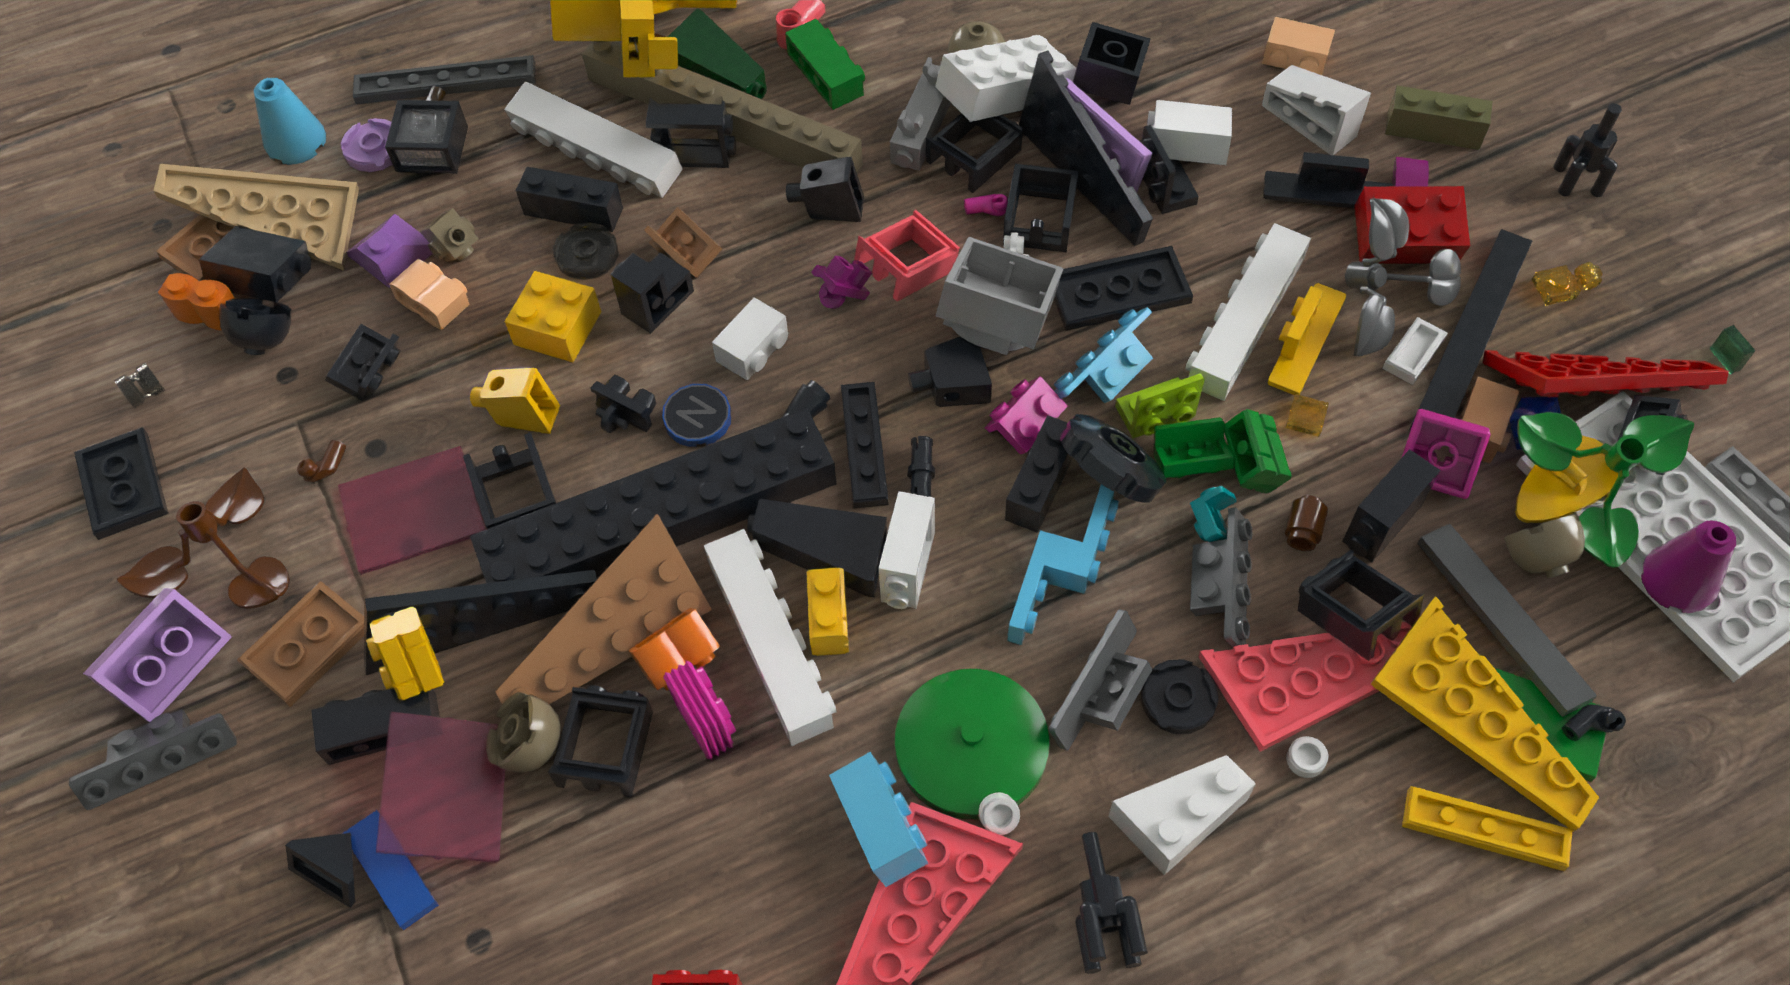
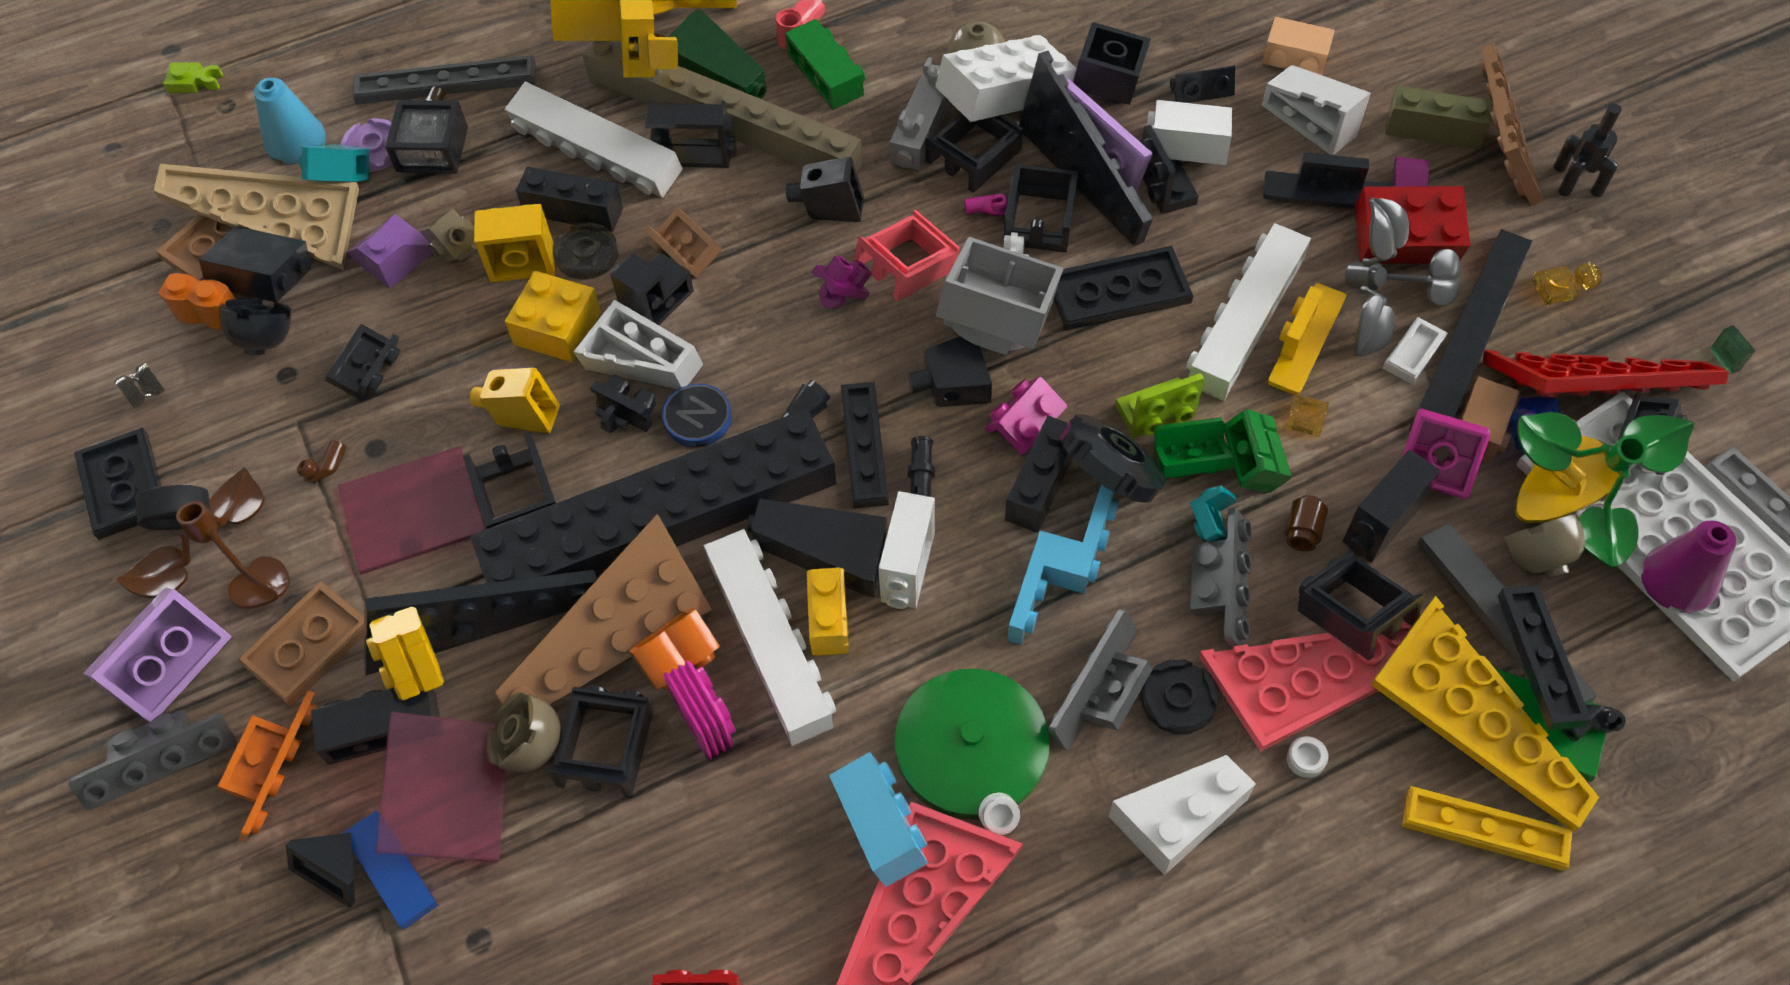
(159, 505): none -> black tyre
(188, 76): none -> lime plate
(257, 760): none -> orange bracket
(335, 163): none -> teal slope
(430, 293): light nougat brick -> none
(514, 242): none -> yellow brick
(637, 350): none -> white wedge
(750, 339): white brick -> none
(1105, 912): black plant -> none
(1112, 363): medium azure bracket -> none
(1204, 84): none -> black hinge
(1508, 123): none -> medium nougat wing
(1544, 658): none -> black plate

